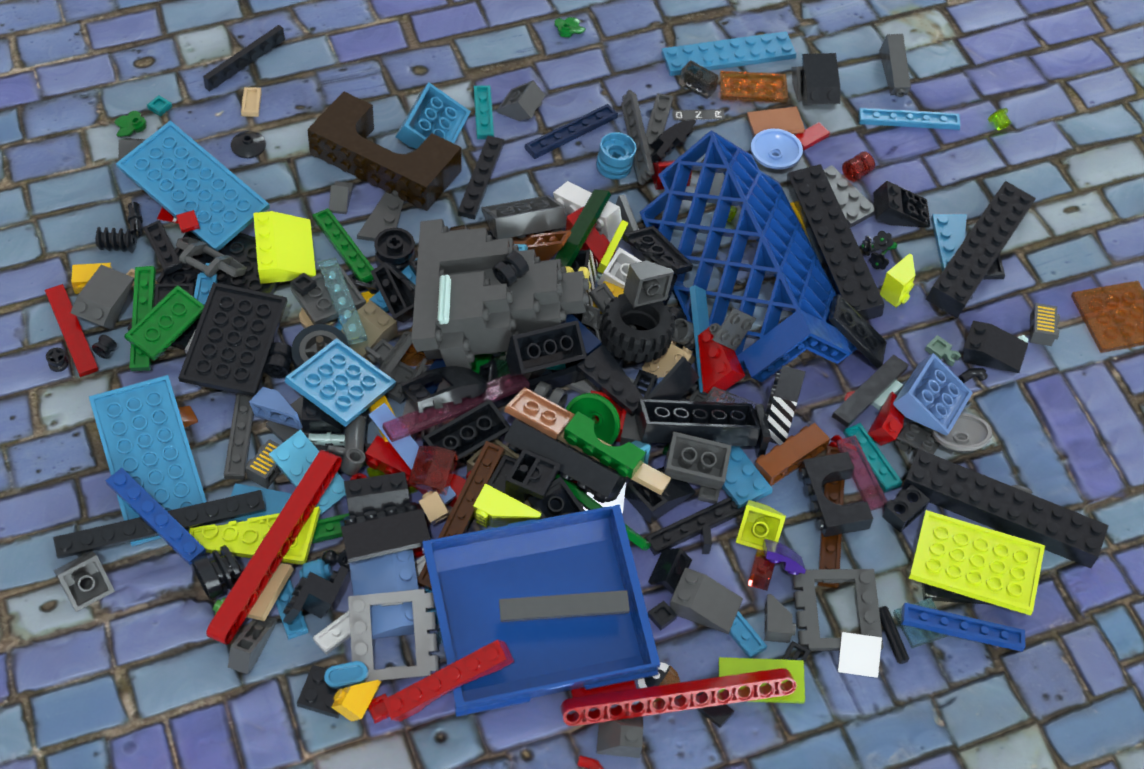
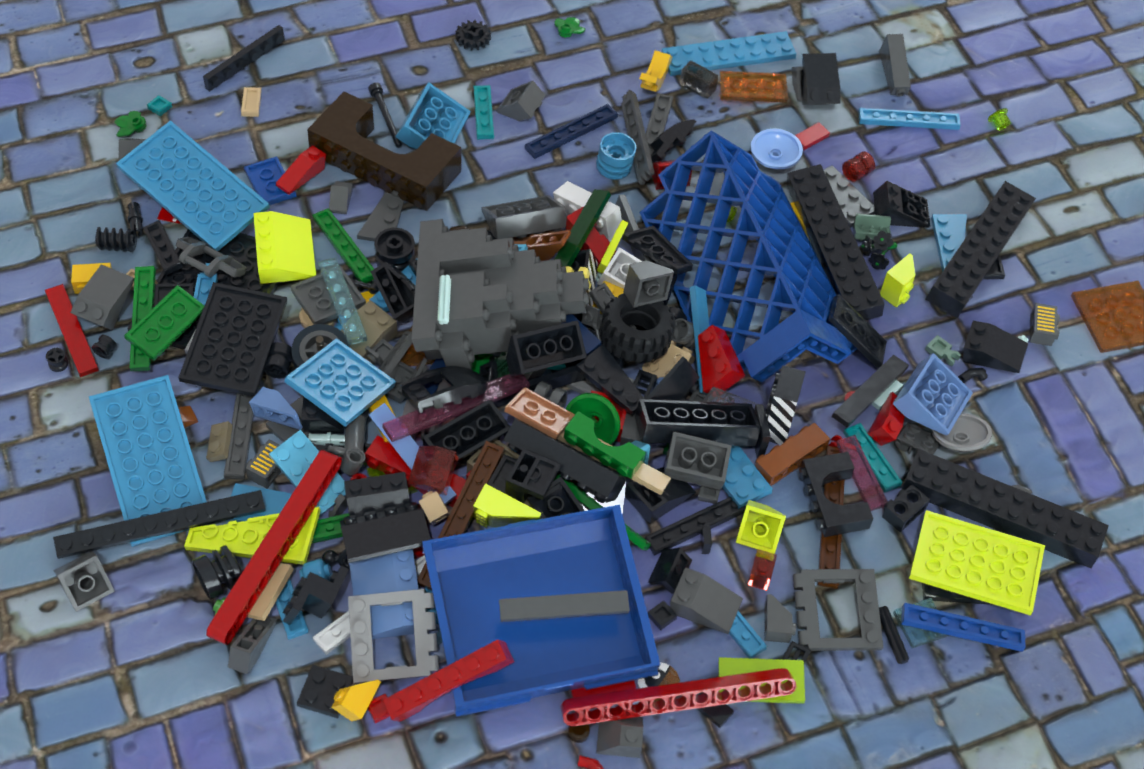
(155, 516): blue plate -> none
(187, 221): red tile -> none
(219, 441): none -> dark tan plate
(248, 144): black dish -> none
(263, 179): none -> blue tile
(302, 170): none -> red slope
(303, 284): black tile -> none
(340, 507): none -> dark grey tile
(346, 674): dark azure tile -> none
(376, 91): none -> black piece
(473, 35): none -> black gear
(481, 177): black plate -> none
(511, 268): black wheel -> none
(579, 733): none -> dark brown tile
(656, 72): none -> yellow arch
(698, 114): dark grey sticker -> none
(733, 329): dark grey hinge -> none
(777, 553): dark purple slope -> none
(782, 118): nougat tile -> none
(859, 654): white sticker -> none
(870, 225): none -> sand green bracket

